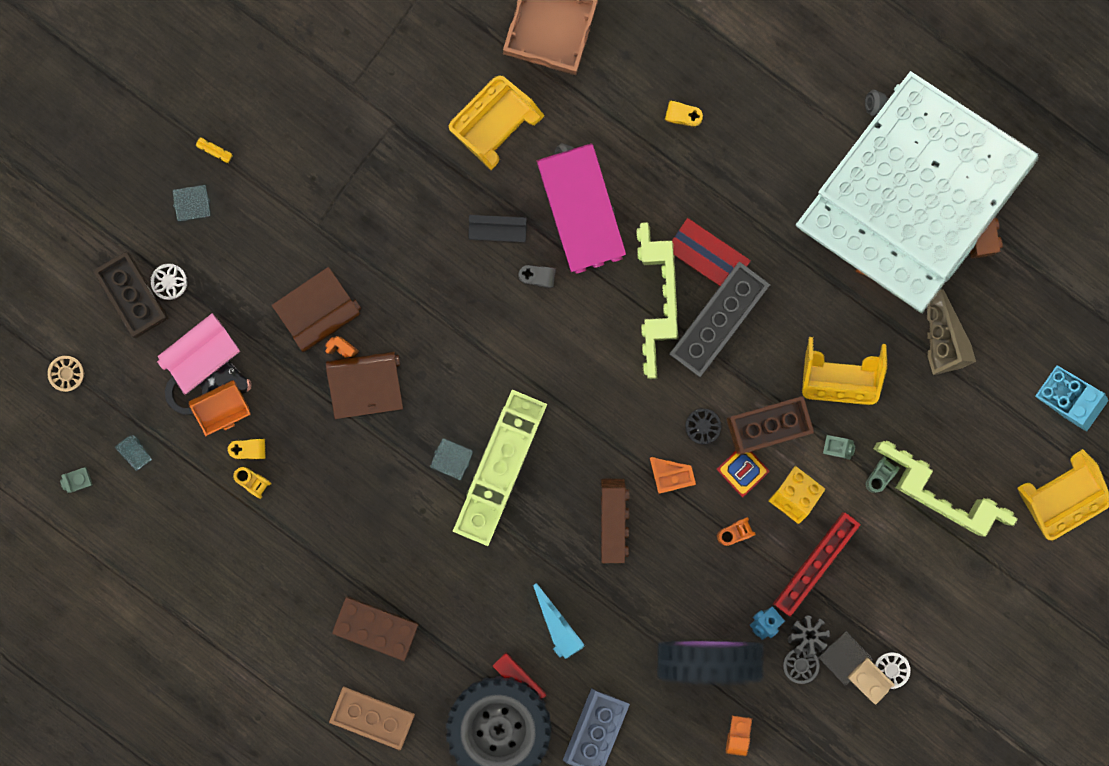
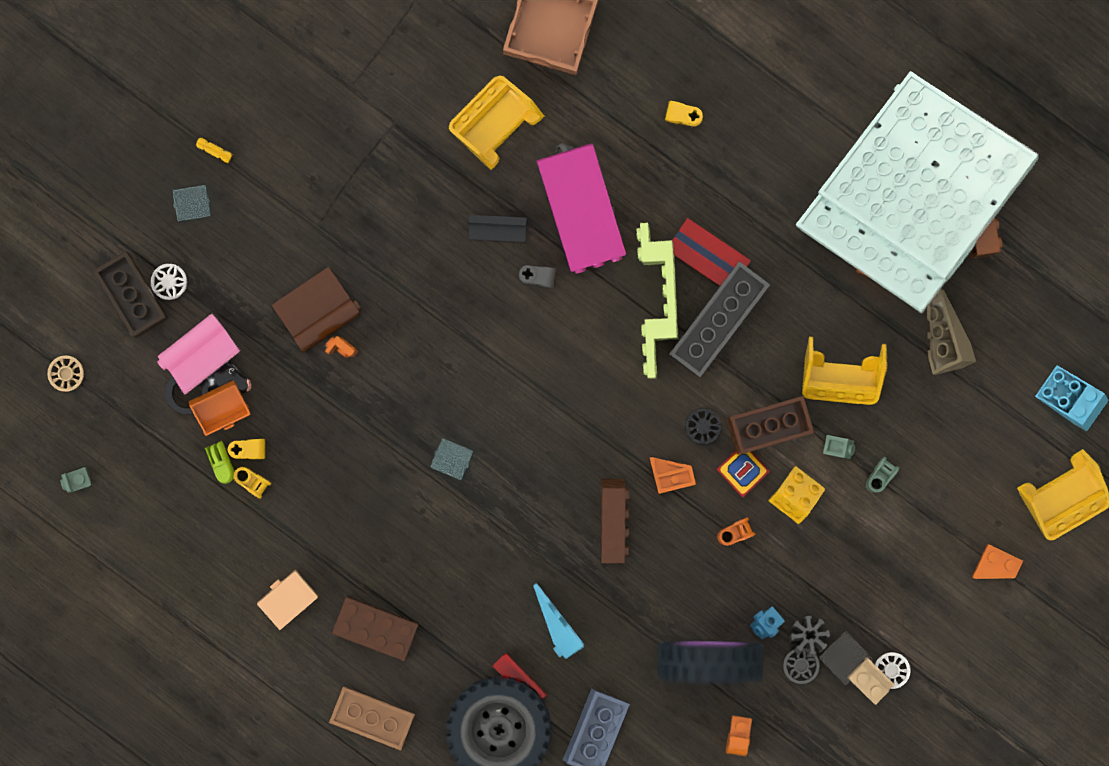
(133, 452): clear light blue slope -> none
(220, 462): none -> lime arm
(287, 599): none -> light nougat container
(364, 385): reddish brown door -> none
(499, 467): yellowish green bracket -> none
(816, 564): red brick -> none
(874, 102): dark grey cone -> none
(914, 479): yellowish green bracket -> none
(996, 564): none -> orange wing

